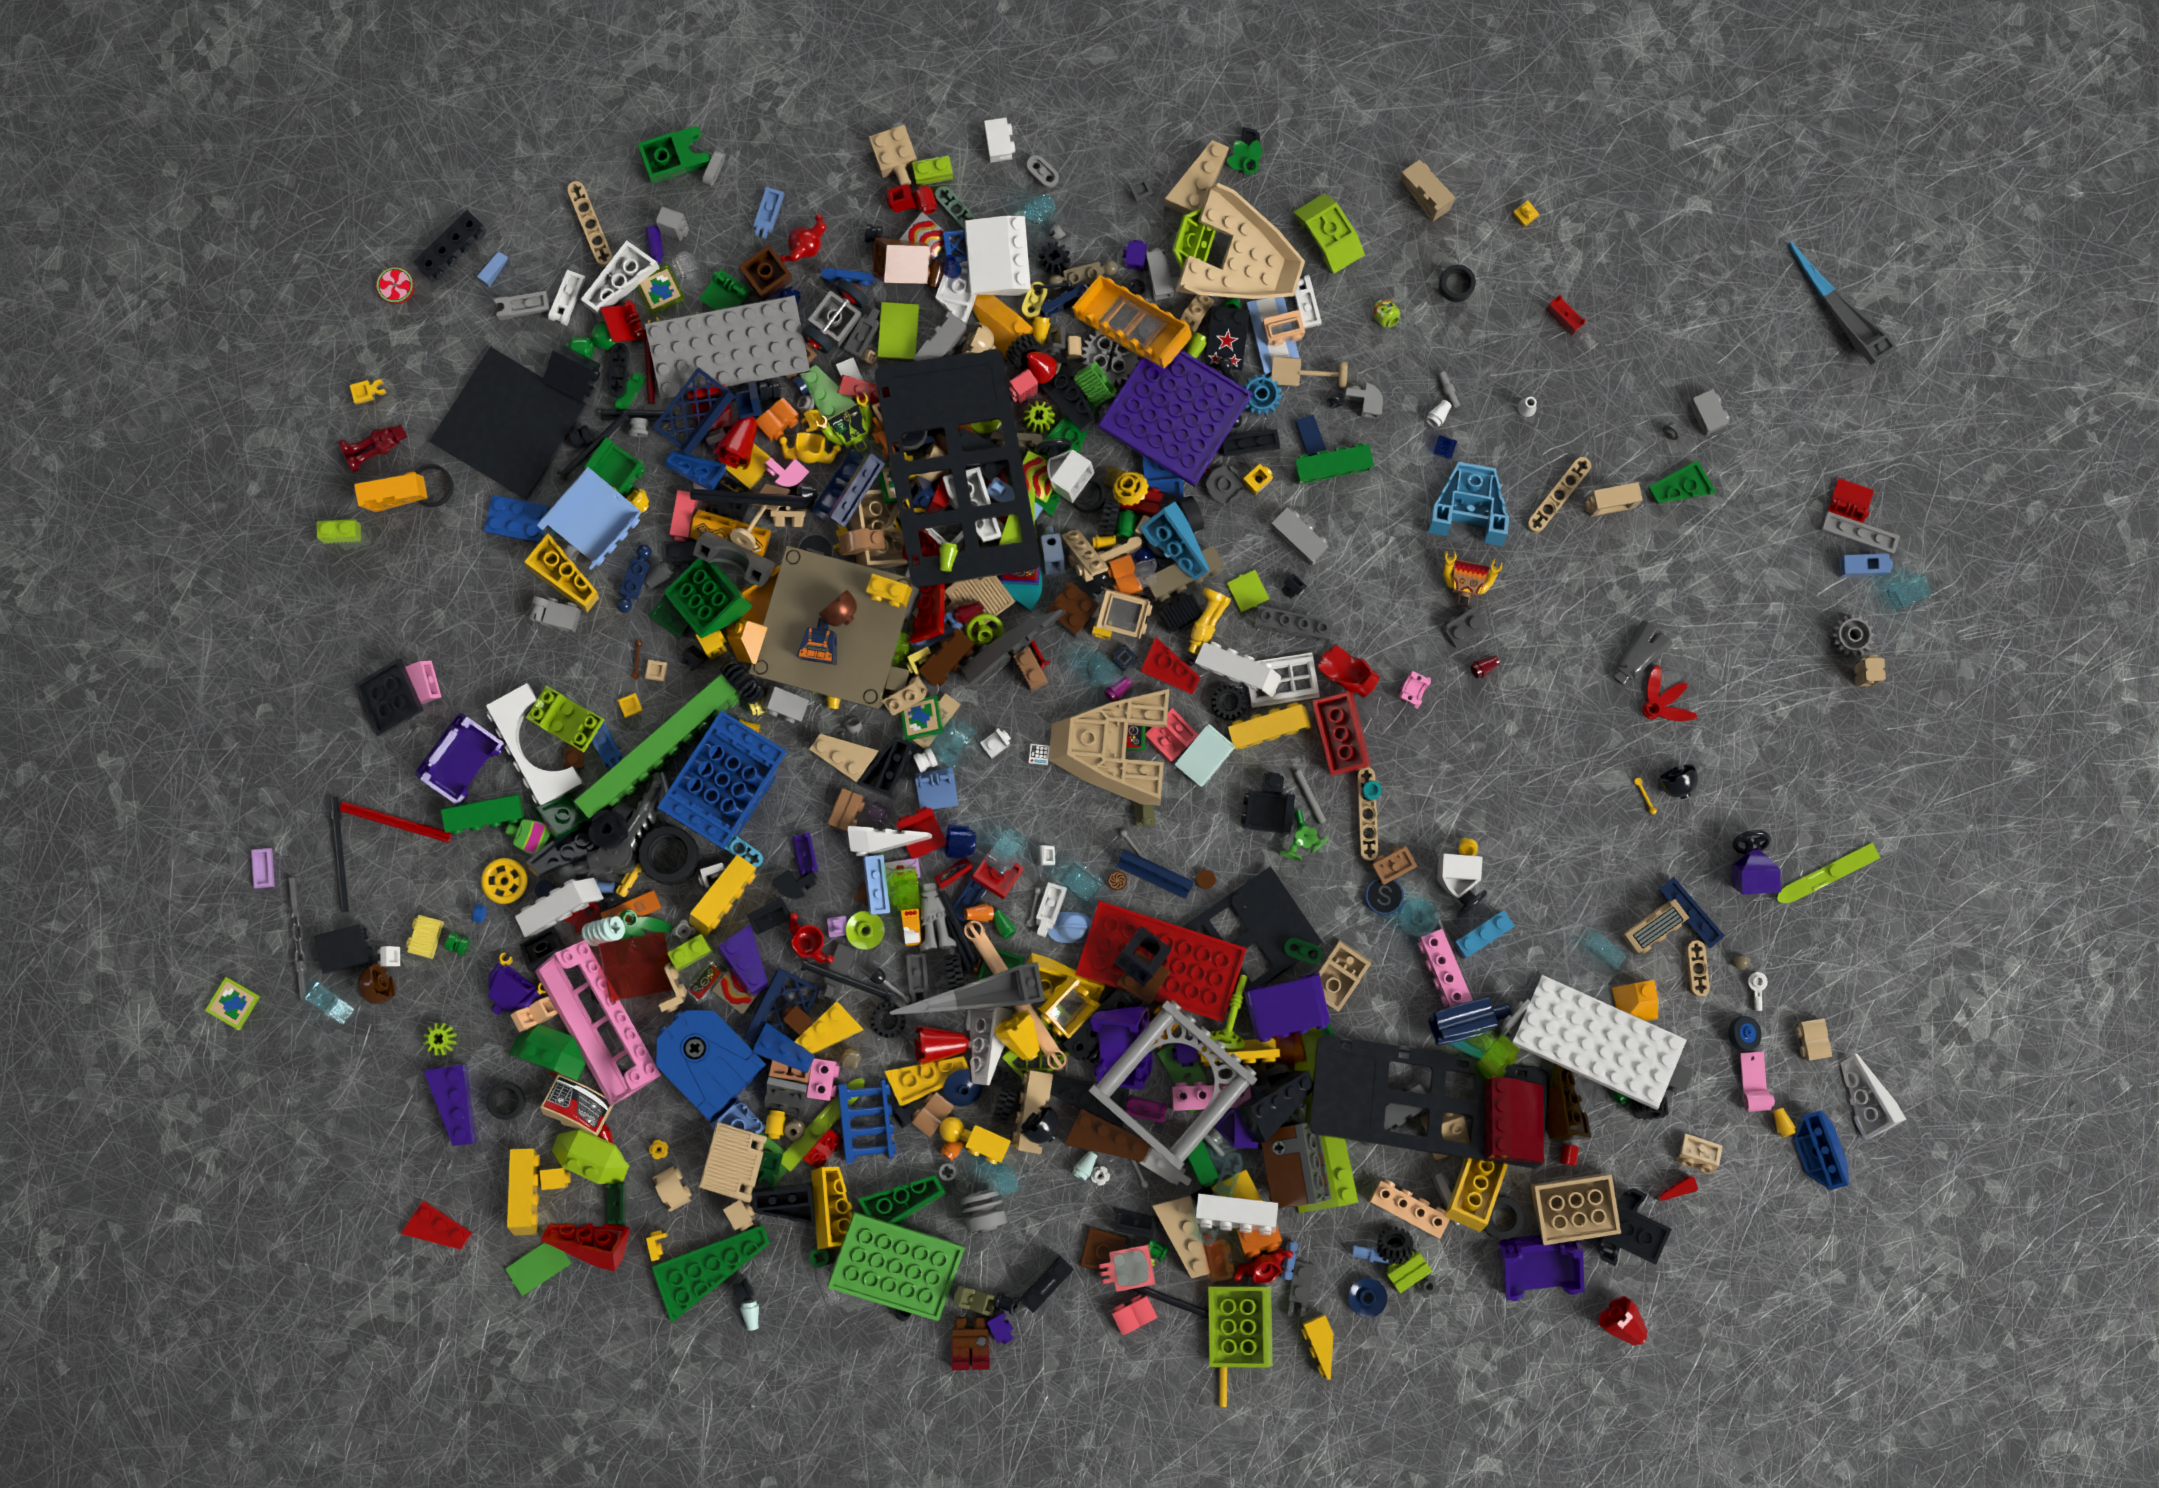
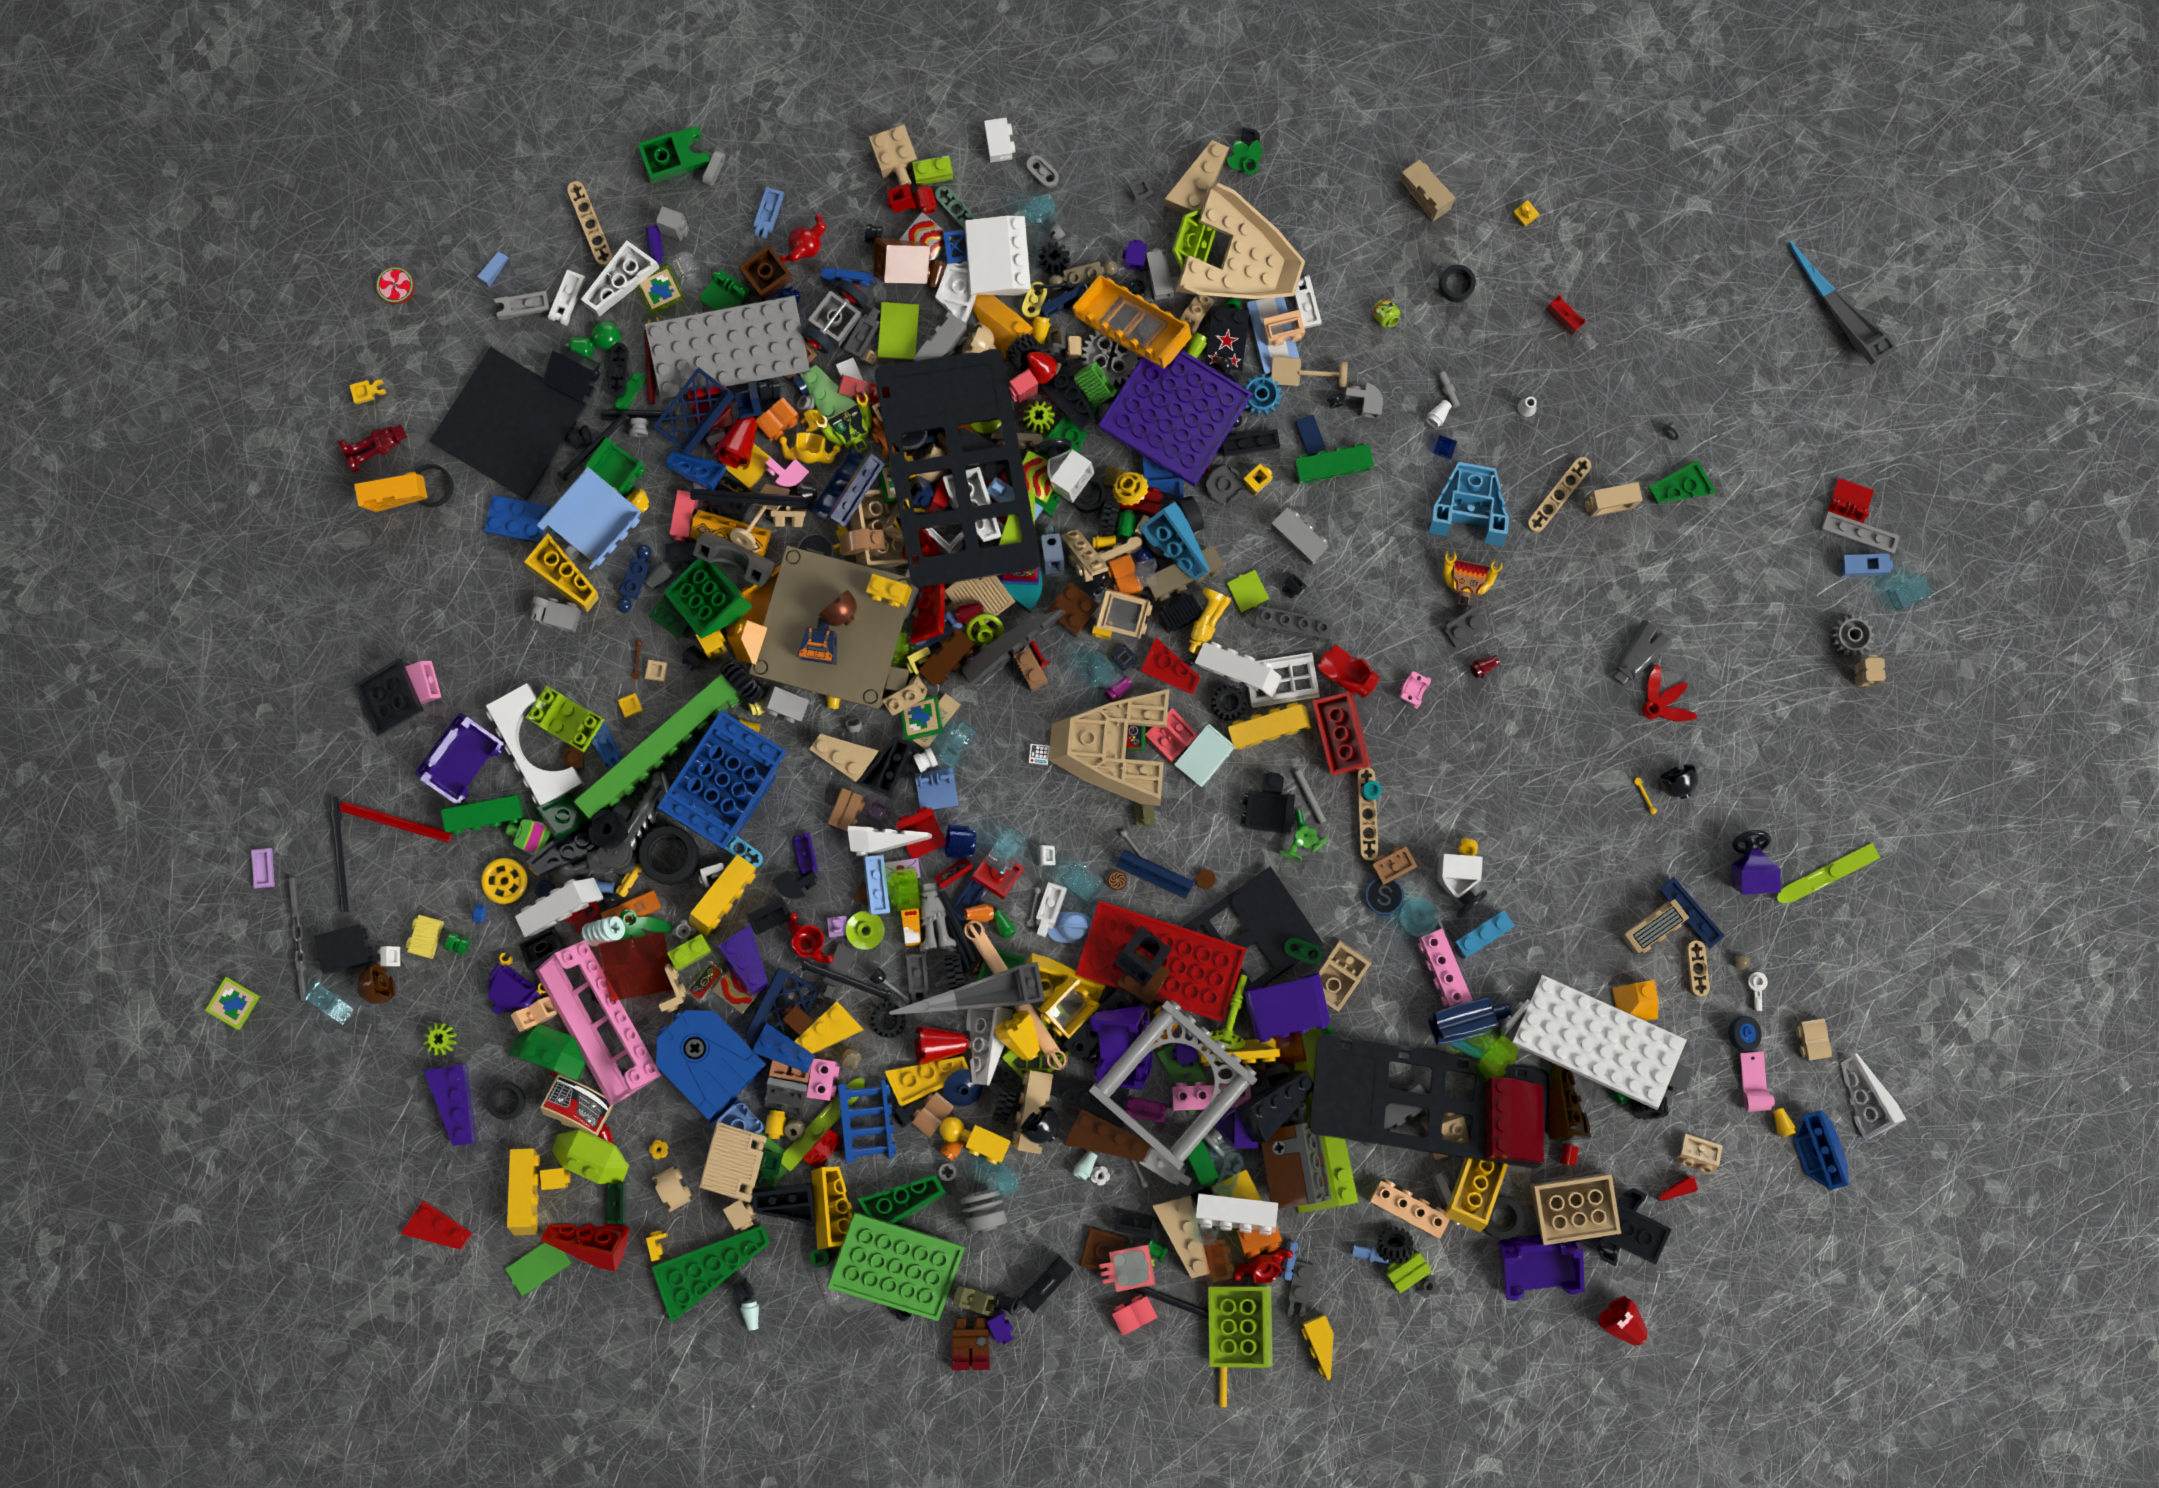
(339, 531): lime brick -> none
(450, 246): black brick -> none
(623, 322): red hinge -> none
(947, 556): lime cone -> none
(952, 268): clear blue cone -> none
(996, 743): white bracket -> none
(1331, 232): lime slope -> none
(1377, 1300): dark blue dish -> none
(1605, 951): clear light blue panel -> none
(1709, 412): light grey brick -> none

